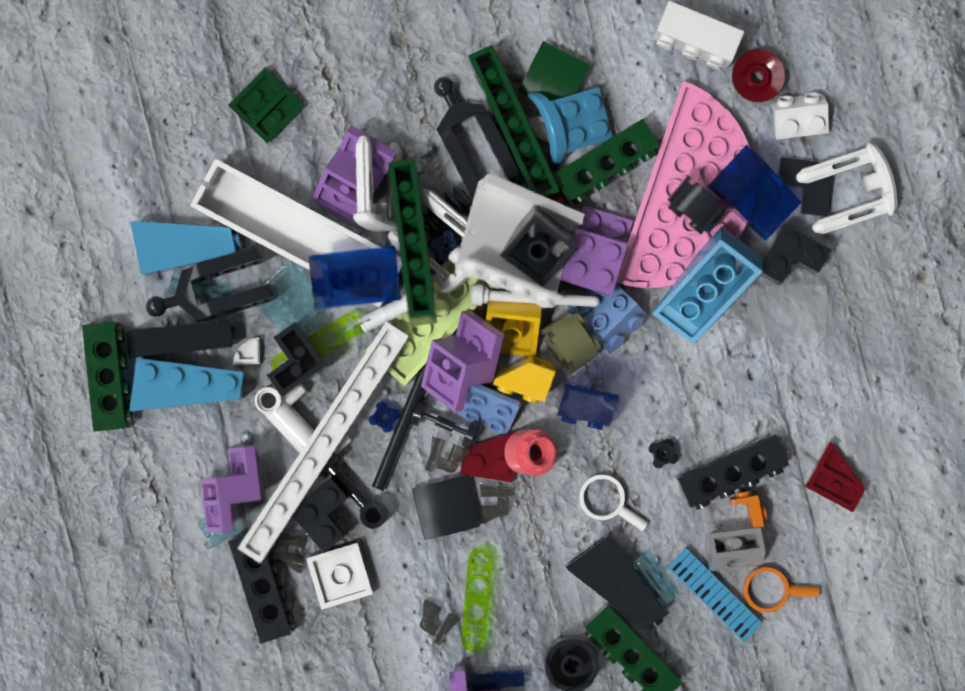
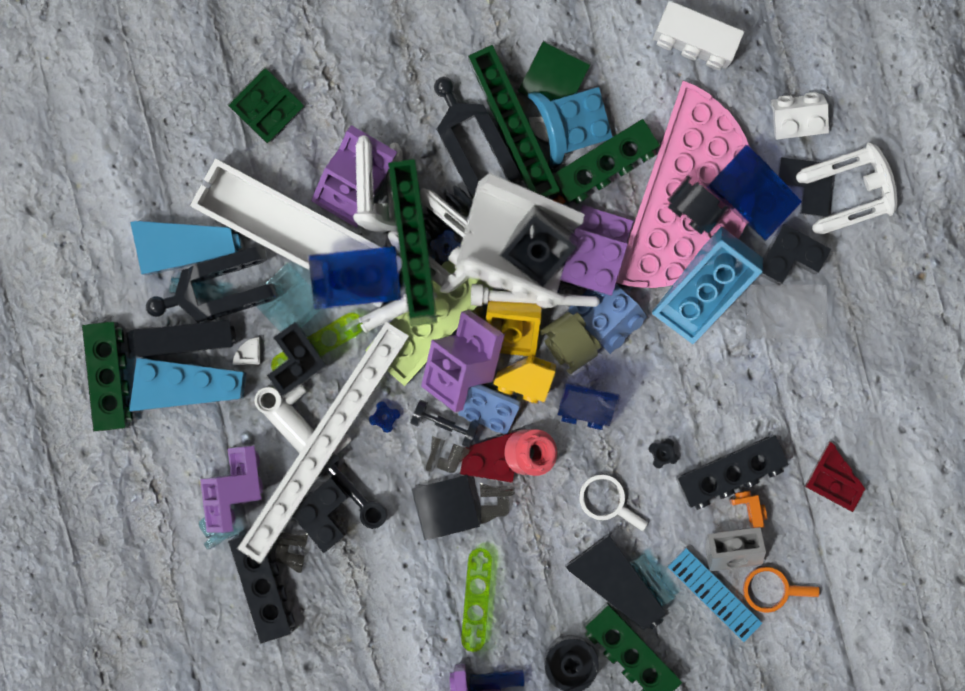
(339, 575): white plate -> none
(399, 433): black piece -> none
(427, 624): clear smoke piece -> none
(767, 66): dark red dish -> none

